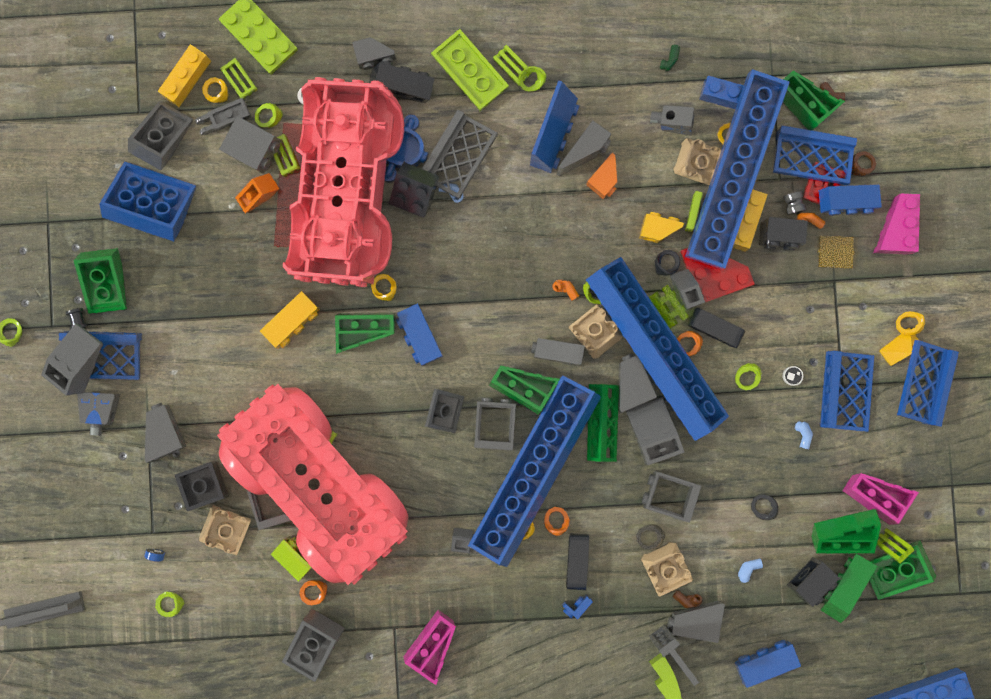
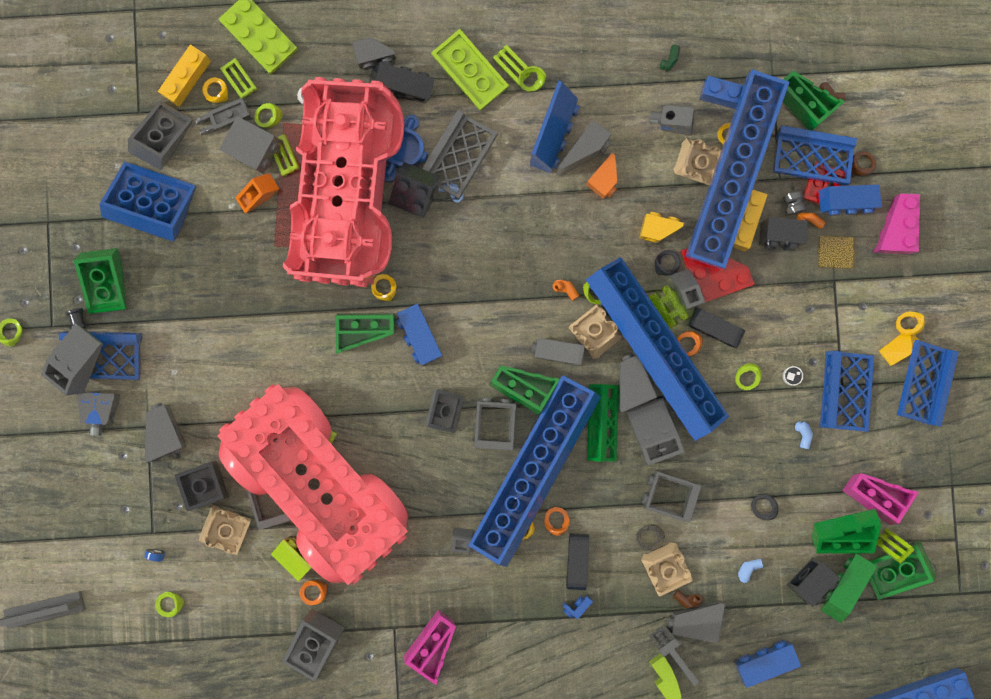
(290, 320): yellow brick -> none
(693, 213): lime tile -> none

